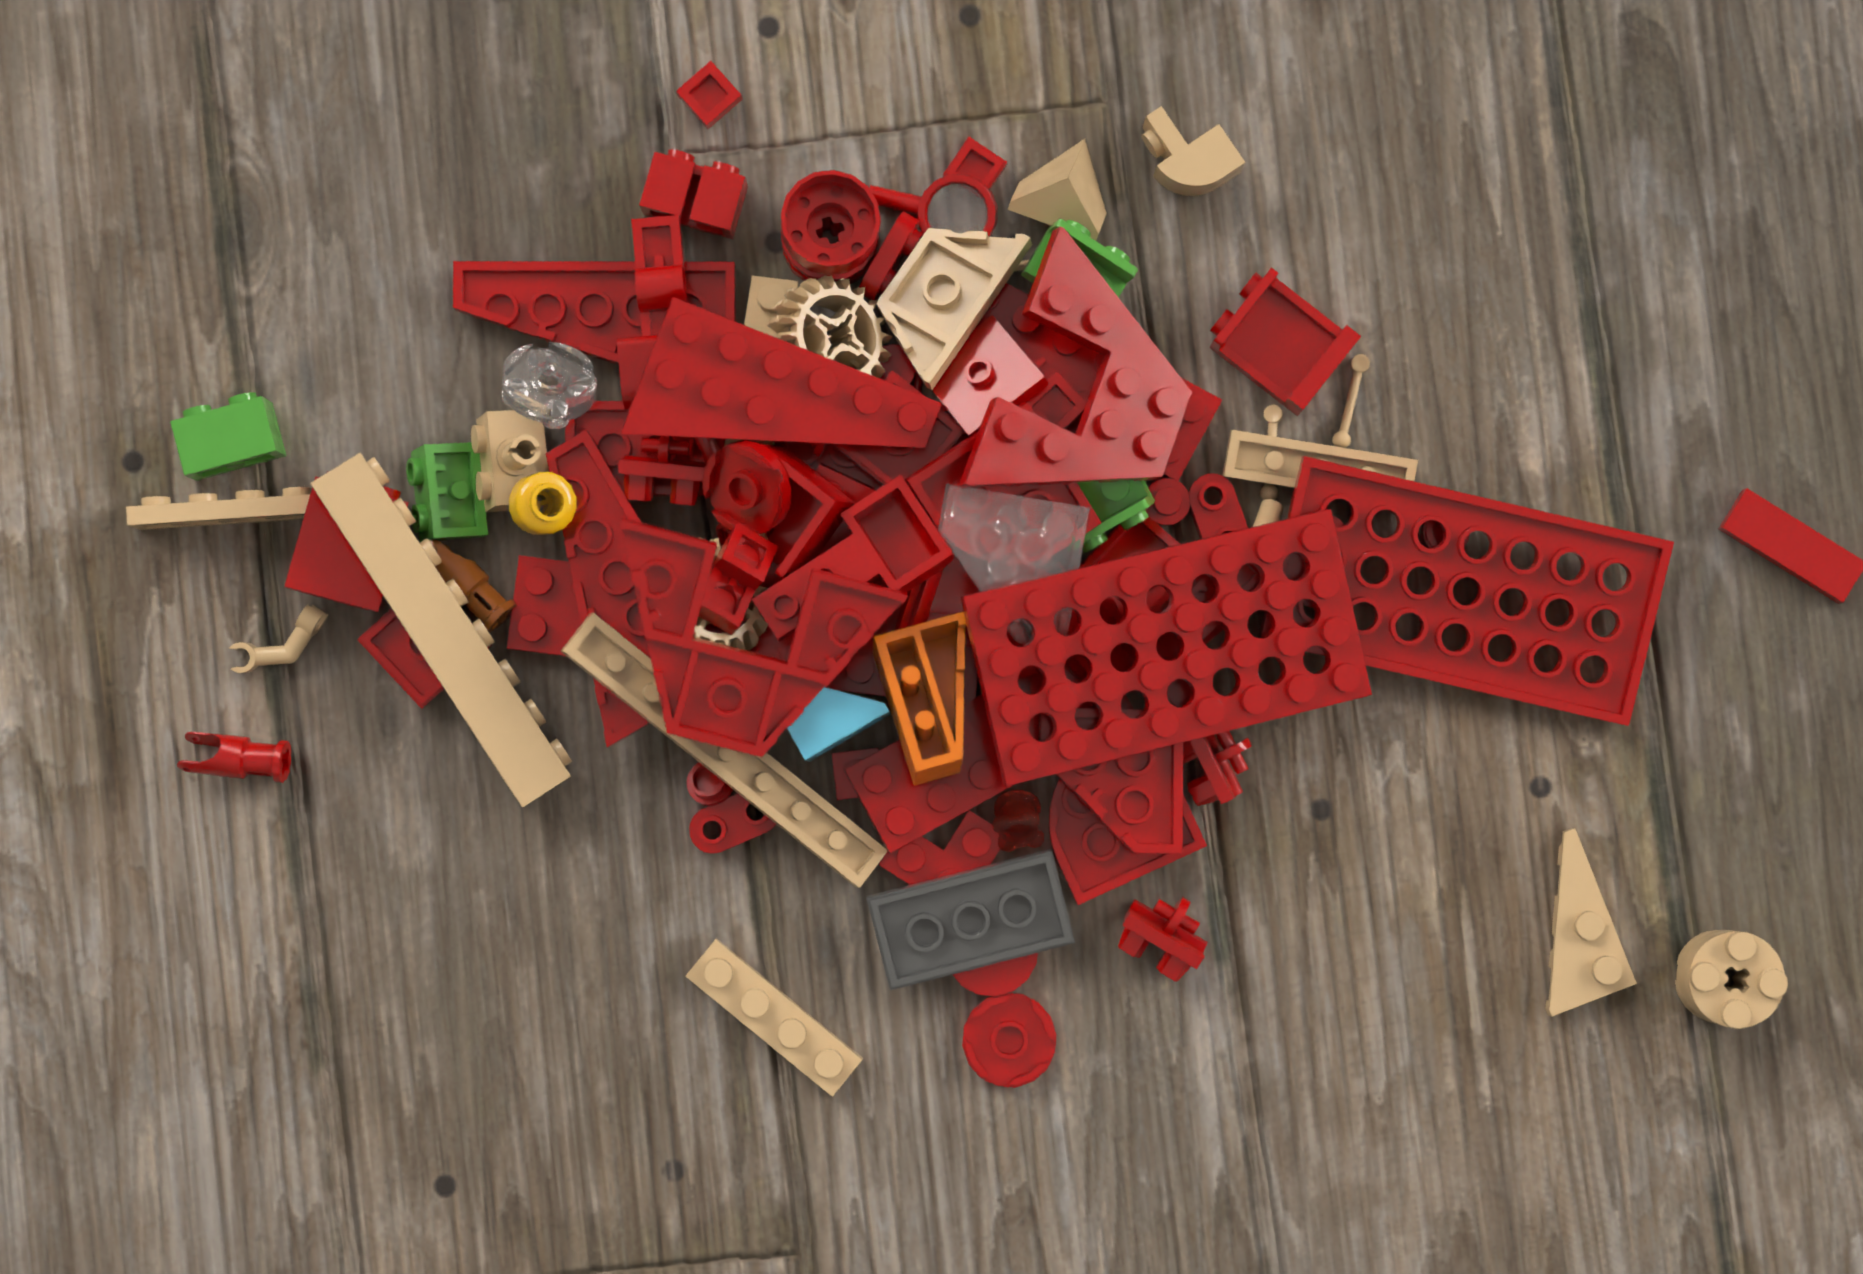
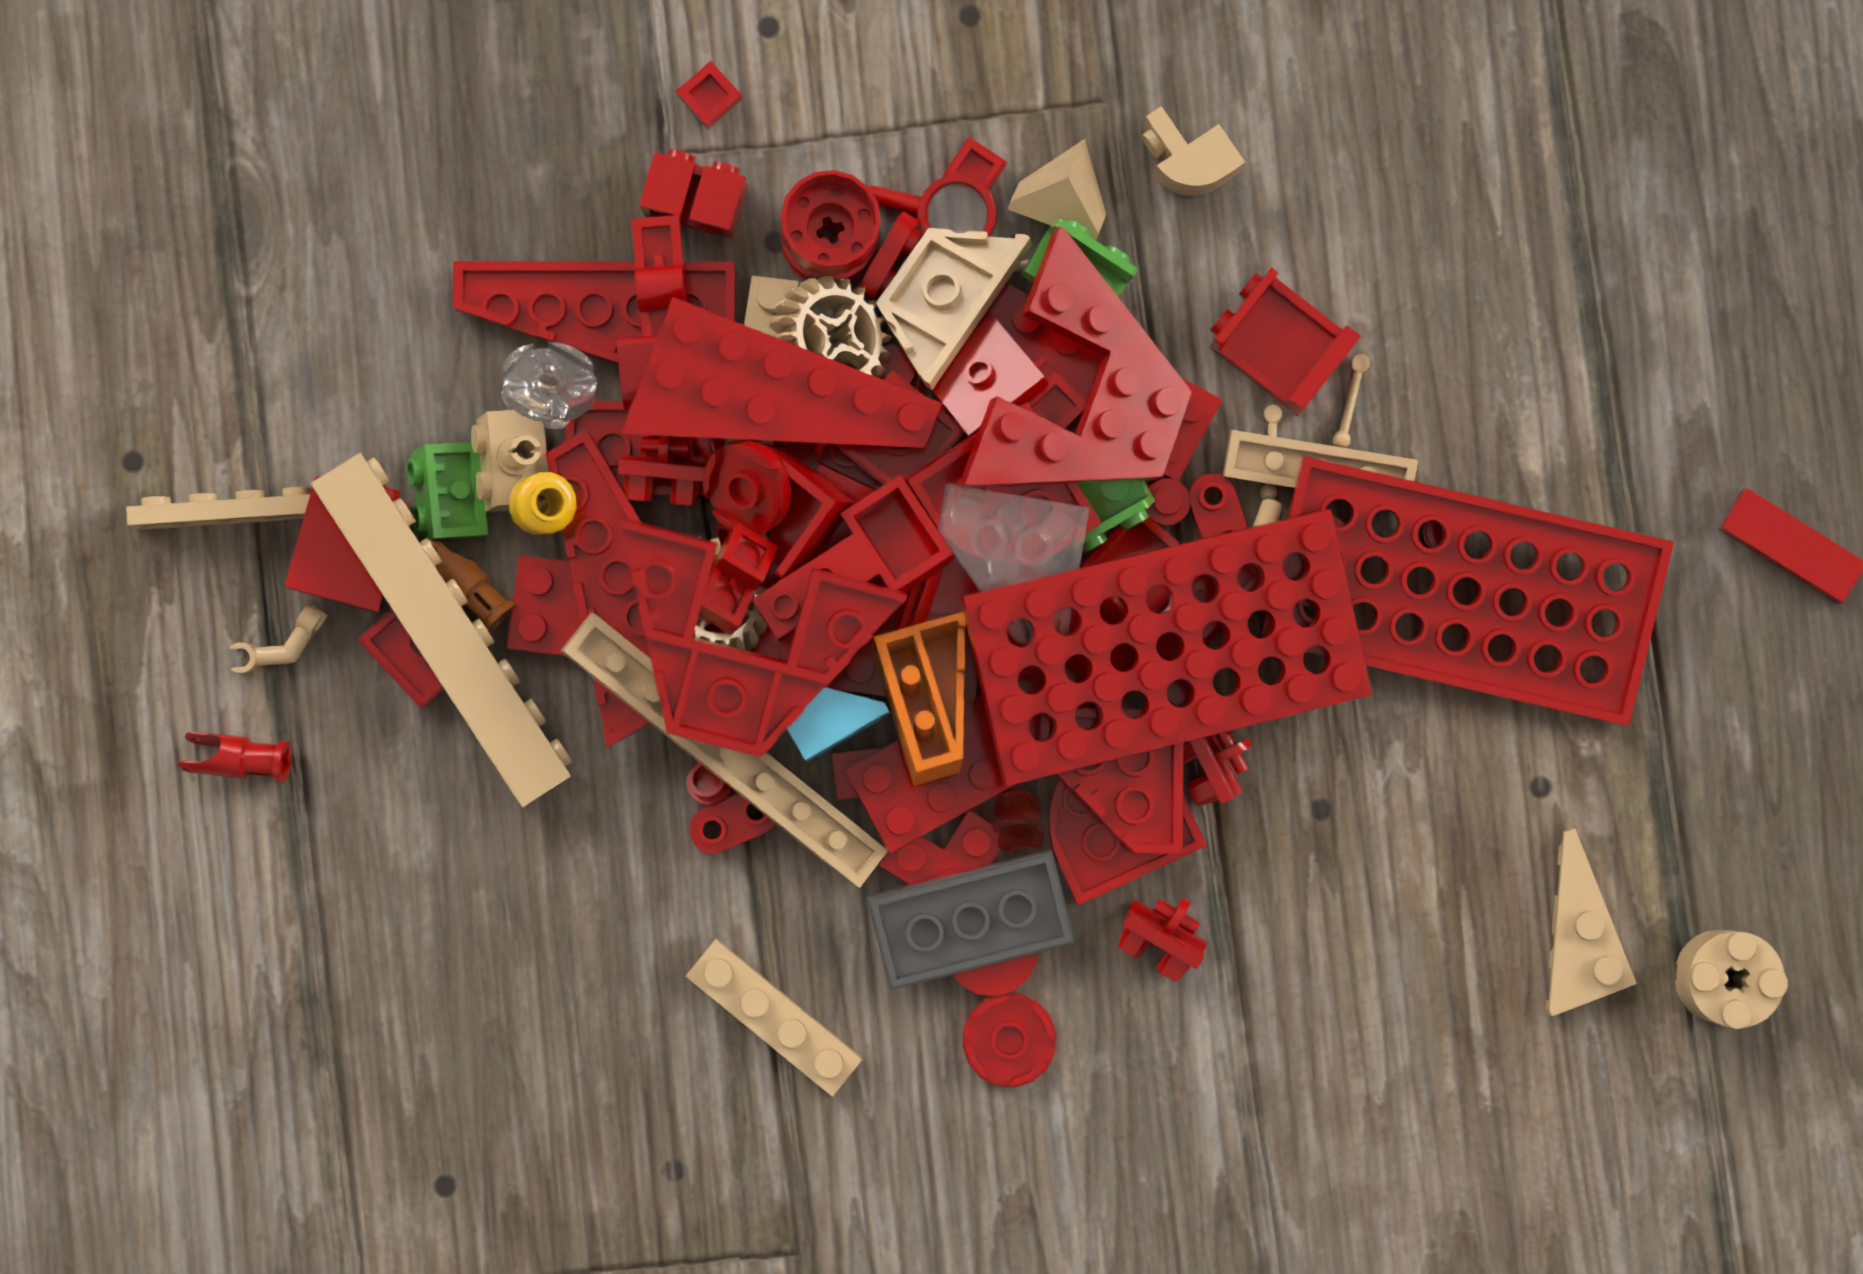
(228, 436): bright green brick -> none

